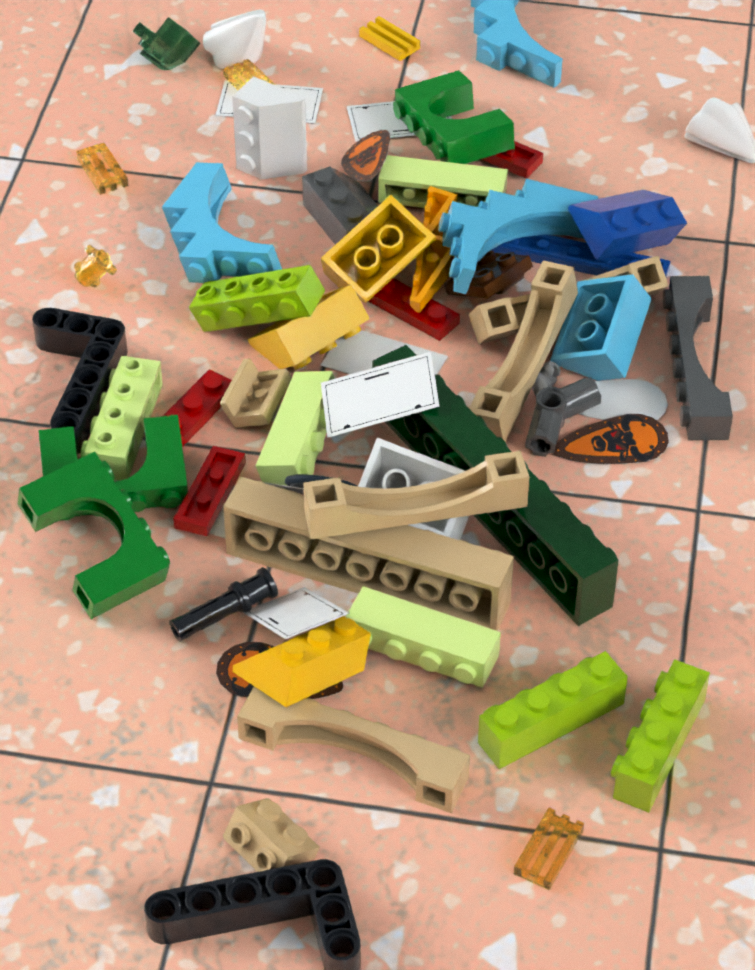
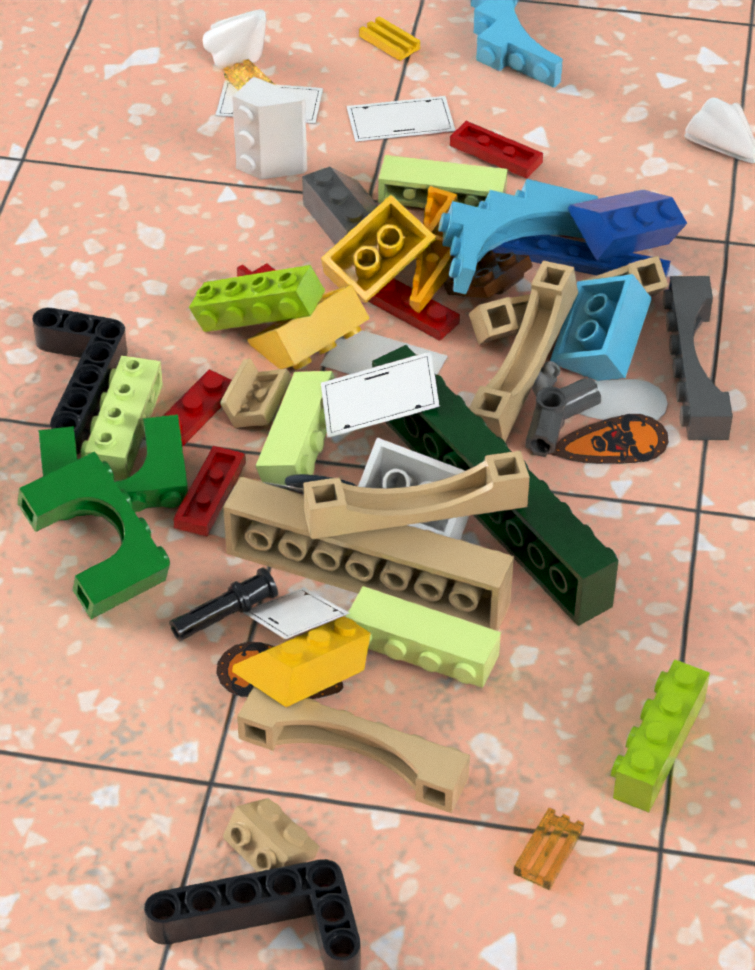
(93, 267): clear yellow brick -> none
(111, 182): clear yellow tile -> none
(168, 46): clear green brick -> none
(202, 245): medium azure arch -> none
(367, 156): sticker -> none
(461, 141): green arch -> none
(551, 709): lime brick -> none

